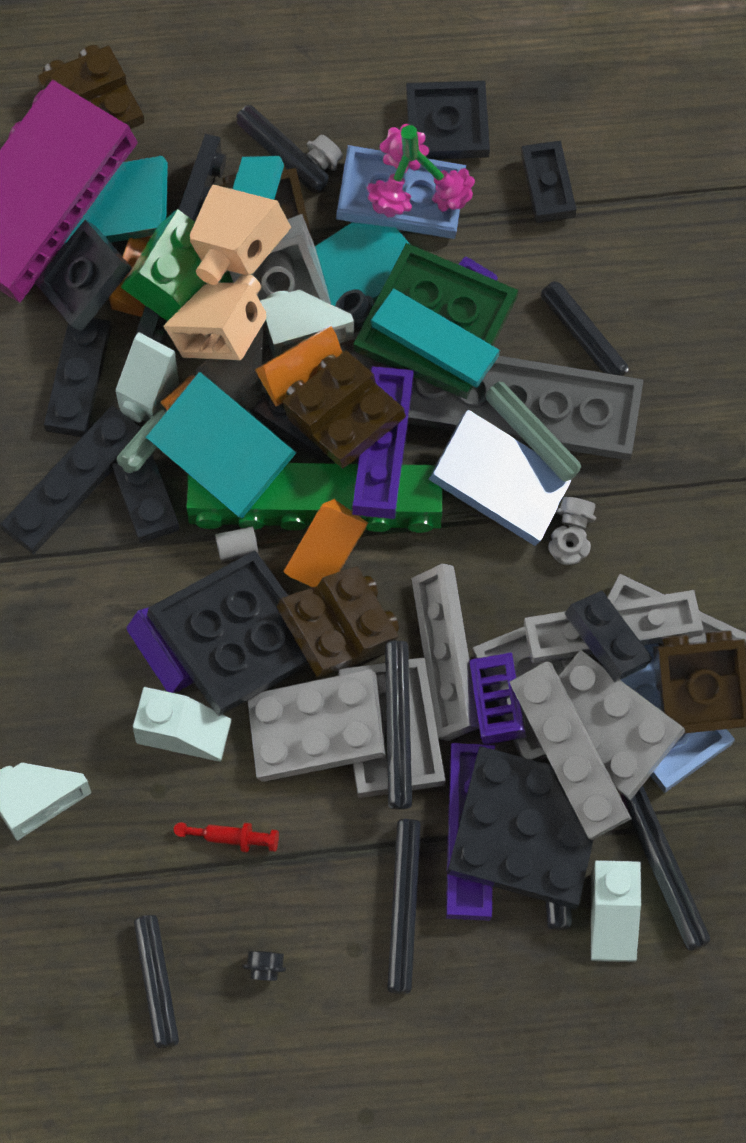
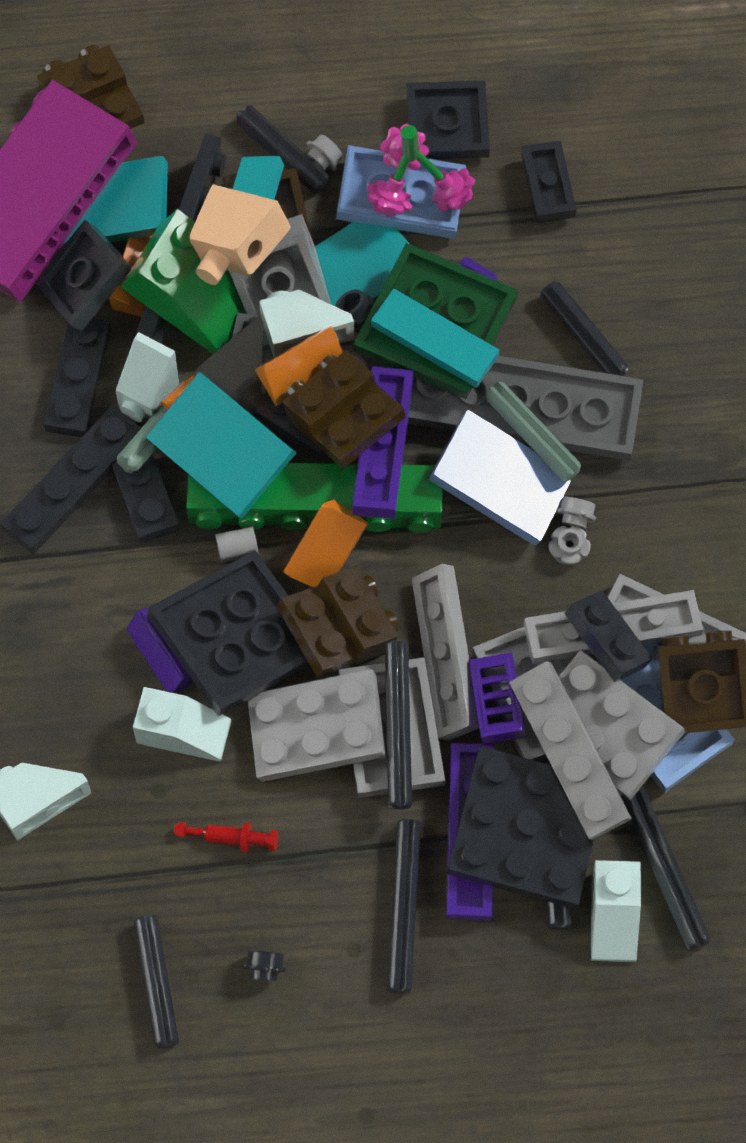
(219, 320): light nougat torso -> none

